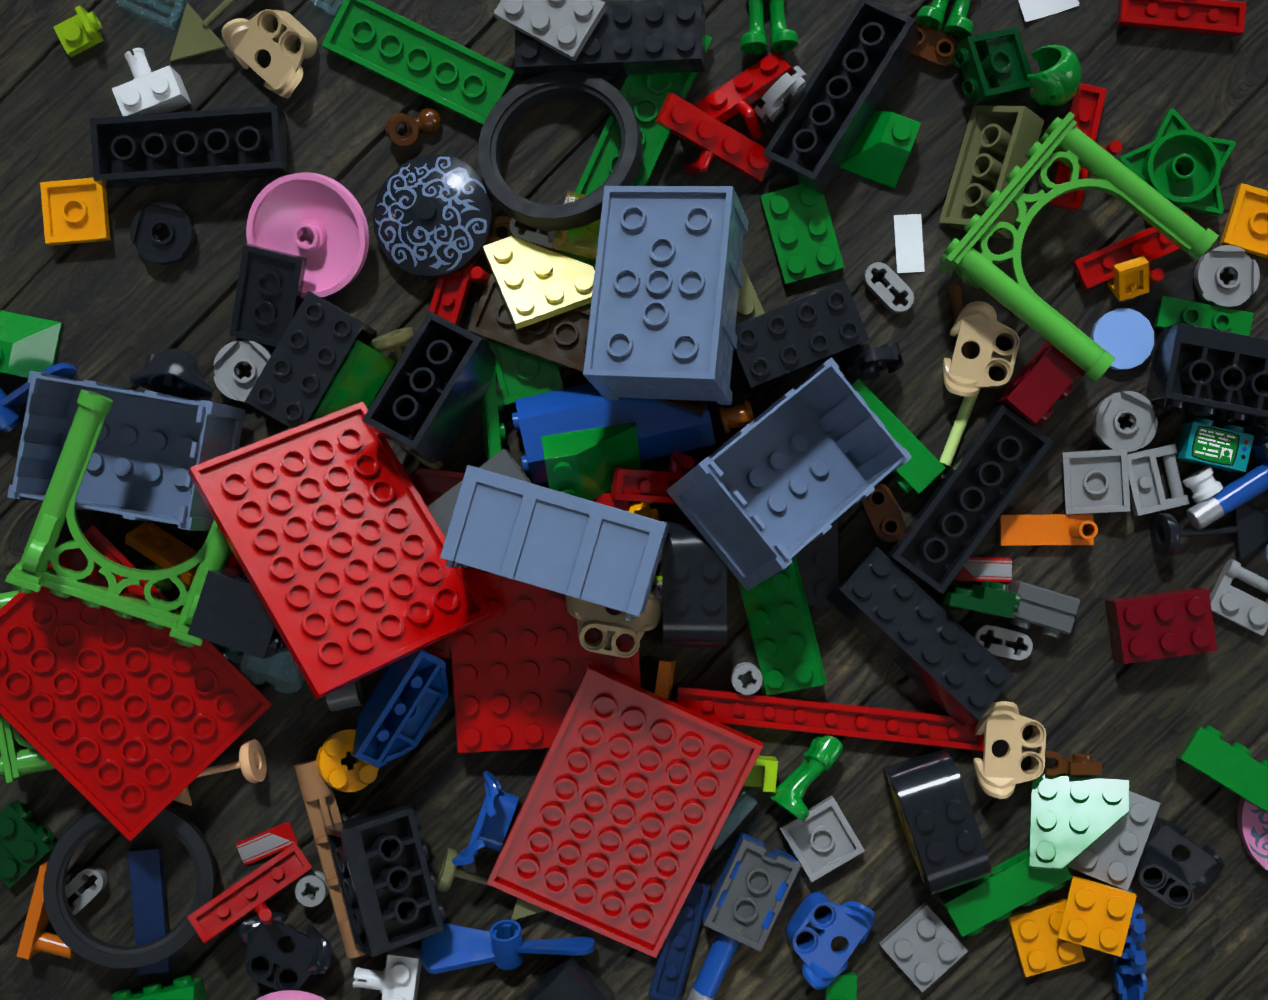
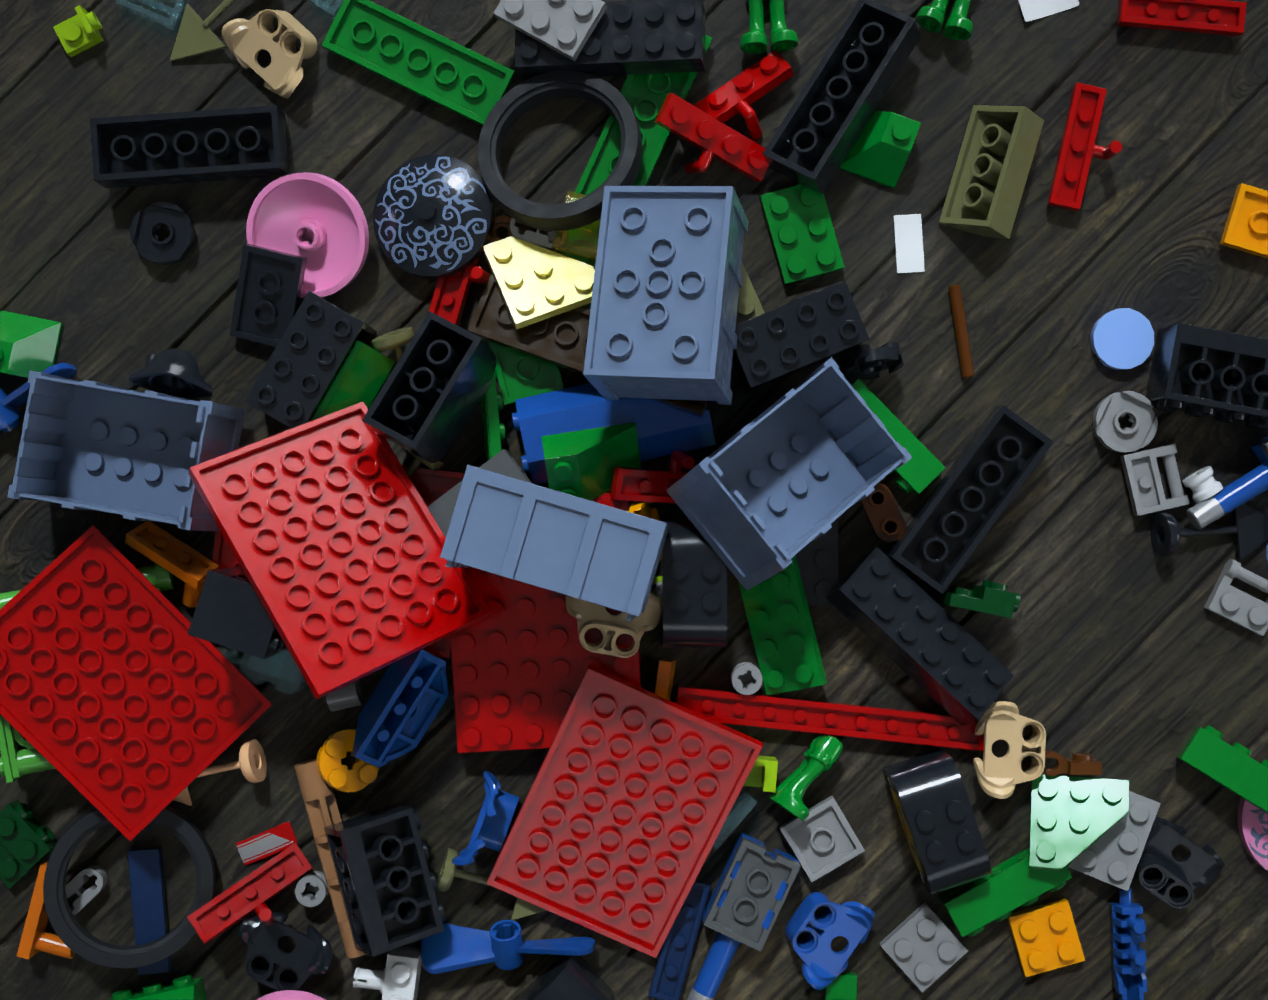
(60, 504): bright green arch -> none
(74, 211): light orange plate -> none
(150, 91): white brick -> none
(227, 369): light grey plate -> none
(426, 121): reddish brown plate -> none
(736, 416): orange bush -> none
(780, 93): light grey plate -> none
(893, 282): light grey beam -> none
(928, 48): reddish brown plate -> none
(957, 430): yellowish green bar -> none
(978, 325): tan piece -> none
(986, 569): sticker -> none
(992, 65): dark green plate -> none
(1003, 635): light grey beam -> none
(1040, 384): dark red brick -> none
(1044, 608): dark grey brick -> none
(1046, 529): orange piece -> none
(1058, 76): green piece -> none
(1075, 151): bright green arch -> none
(1096, 481): light grey plate -> none
(1097, 916): light orange plate -> none
(1100, 264): red plate -> none
(1130, 279): light orange bracket -> none
(1161, 625): dark red brick -> none
(1176, 310): green plate -> none
(1193, 154): green plate -> none
(1214, 446): brick -> none
(1239, 264): light grey plate -> none

